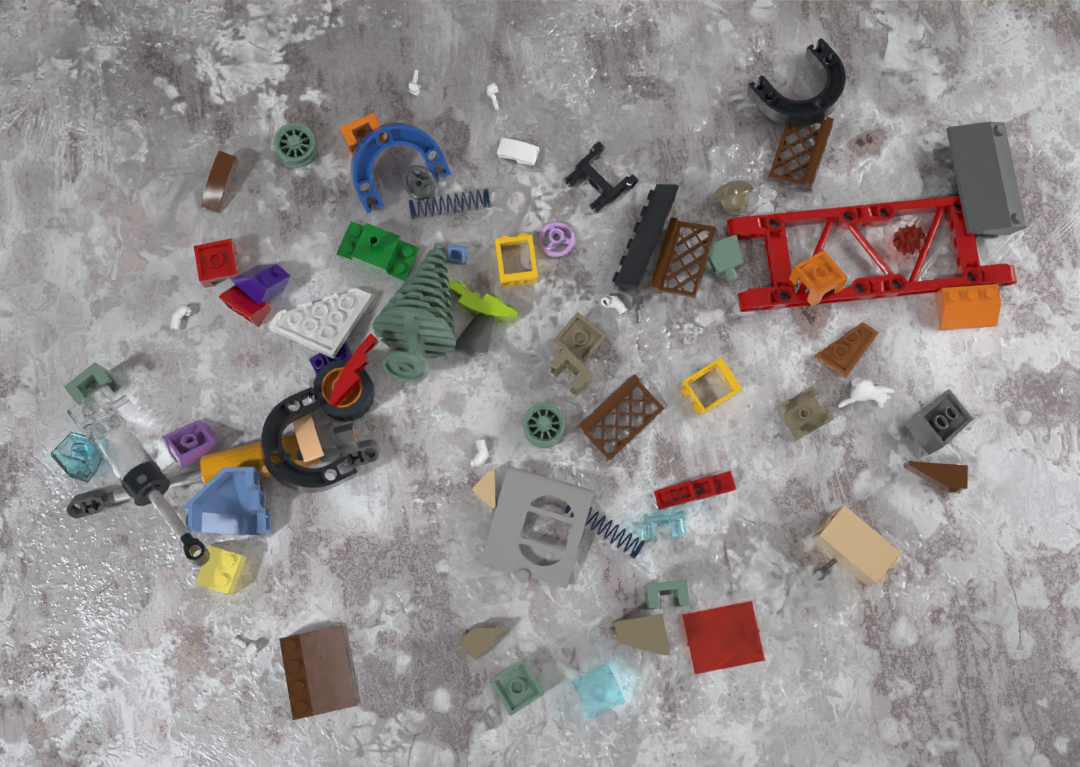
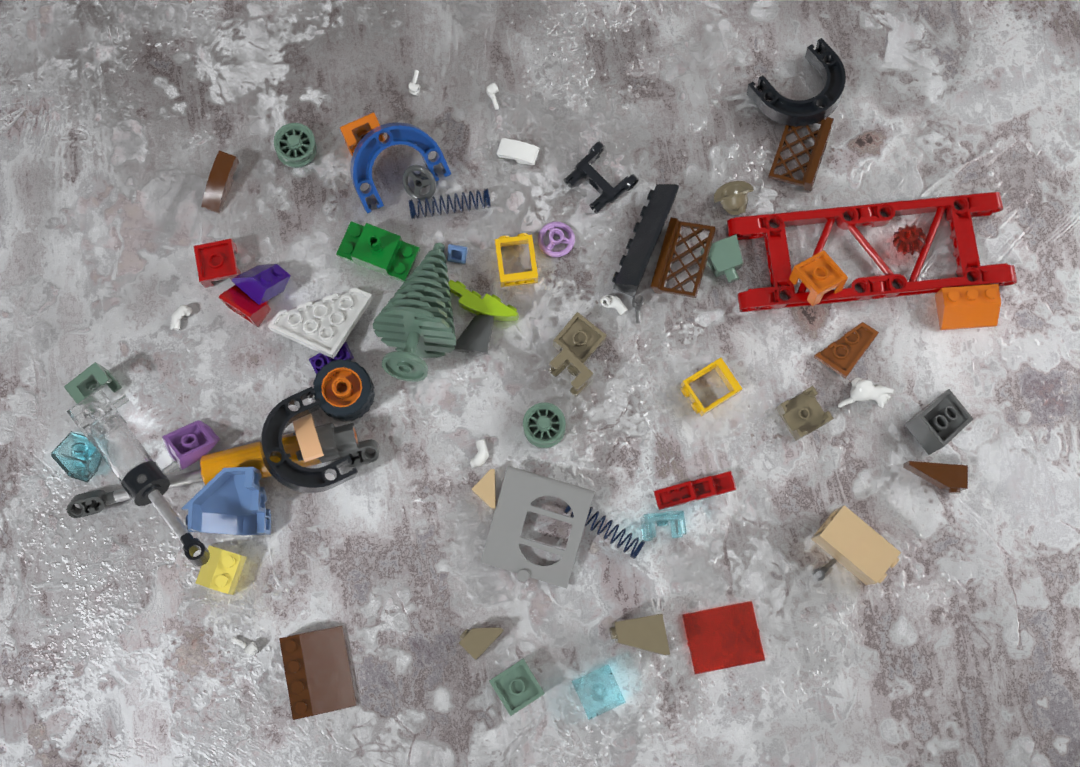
(349, 377): red slope -> none
(608, 405): reddish brown fence -> none
(679, 590): sand green panel -> none
(986, 178): dark grey slope -> none

